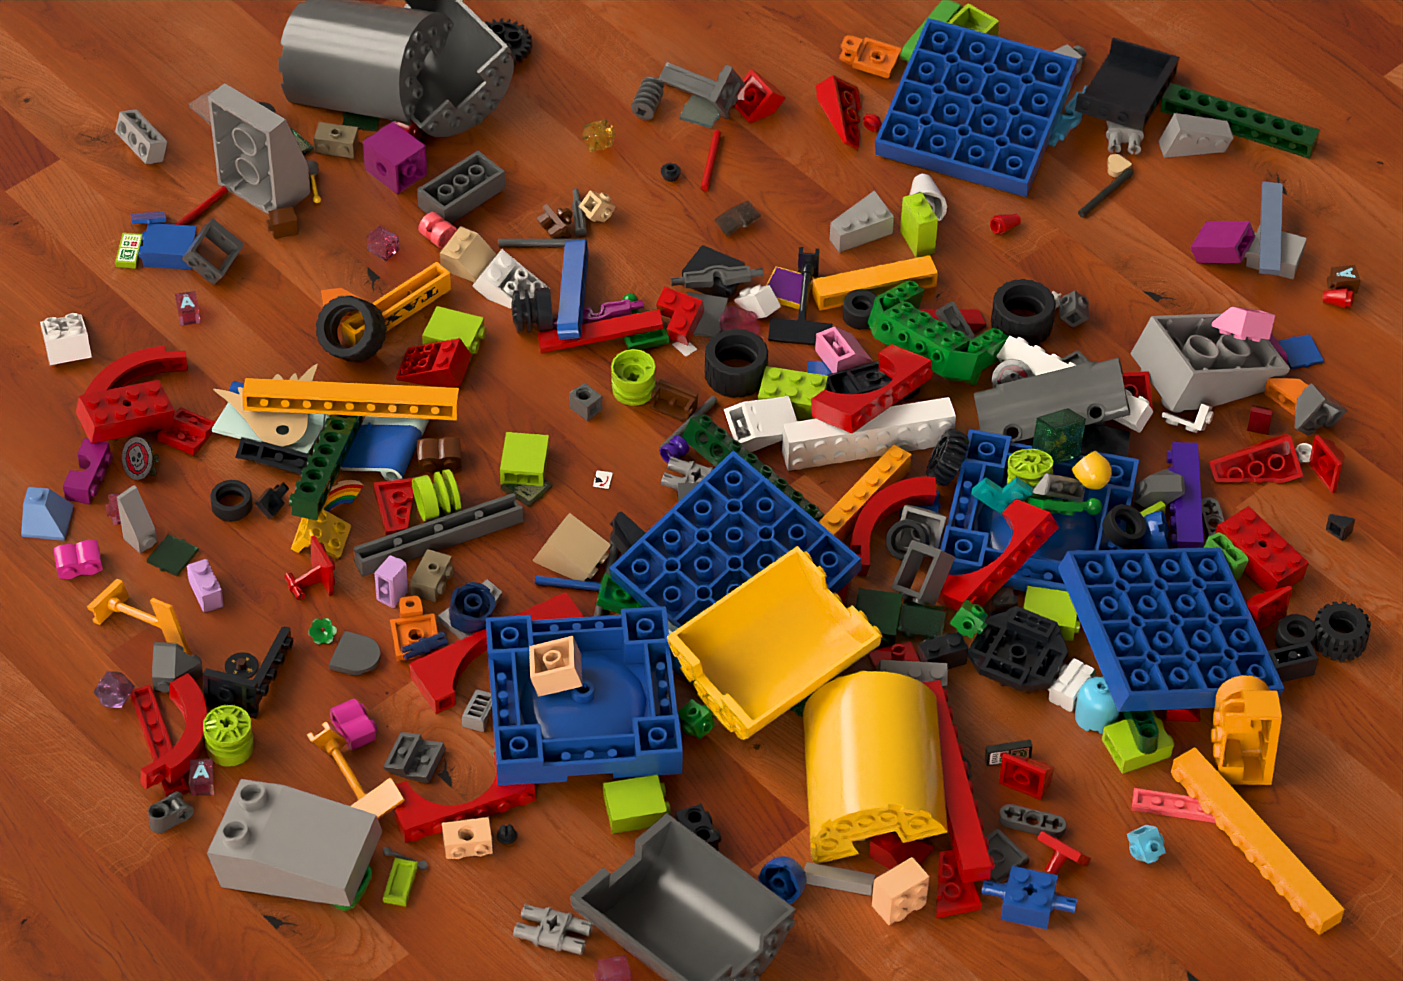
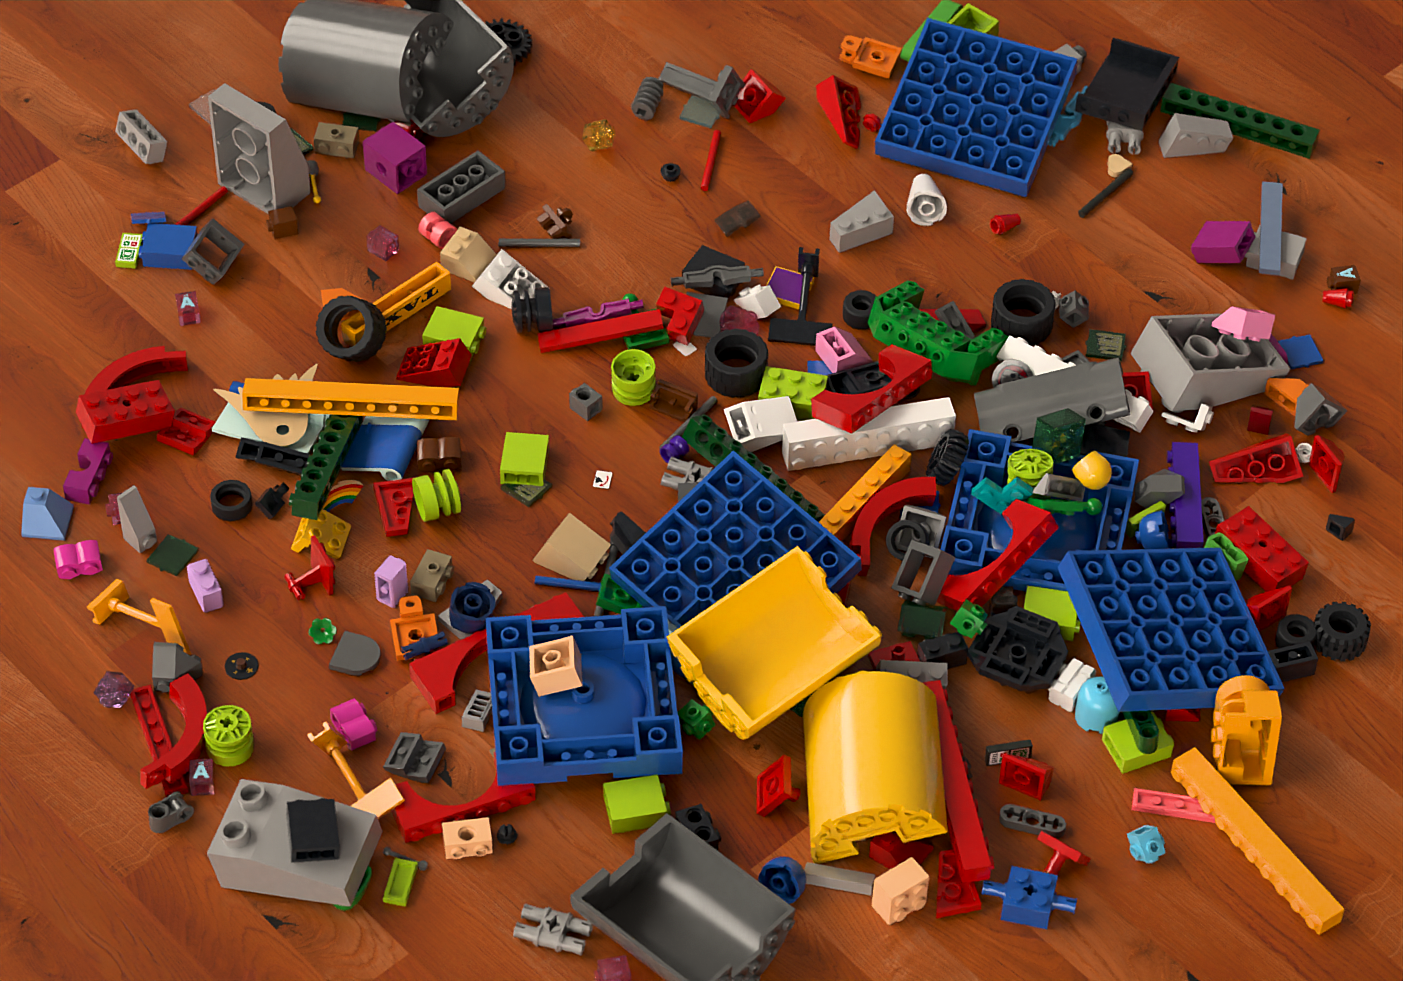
(65, 338): white slope -> none
(139, 458): shield -> none
(242, 692): black bracket -> none
(312, 830): none -> black brick
(439, 533): dark grey tile -> none
(572, 289): beam -> none
(579, 216): dark grey axle -> none
(597, 206): tan brick -> none
(775, 786): none -> red tile
(832, 290): light orange brick -> none
(881, 611): dark green brick -> none
(918, 225): lime brick -> none
(1005, 855): dark grey tile -> none
(1105, 344): none -> piece
(1132, 517): black tyre -> none

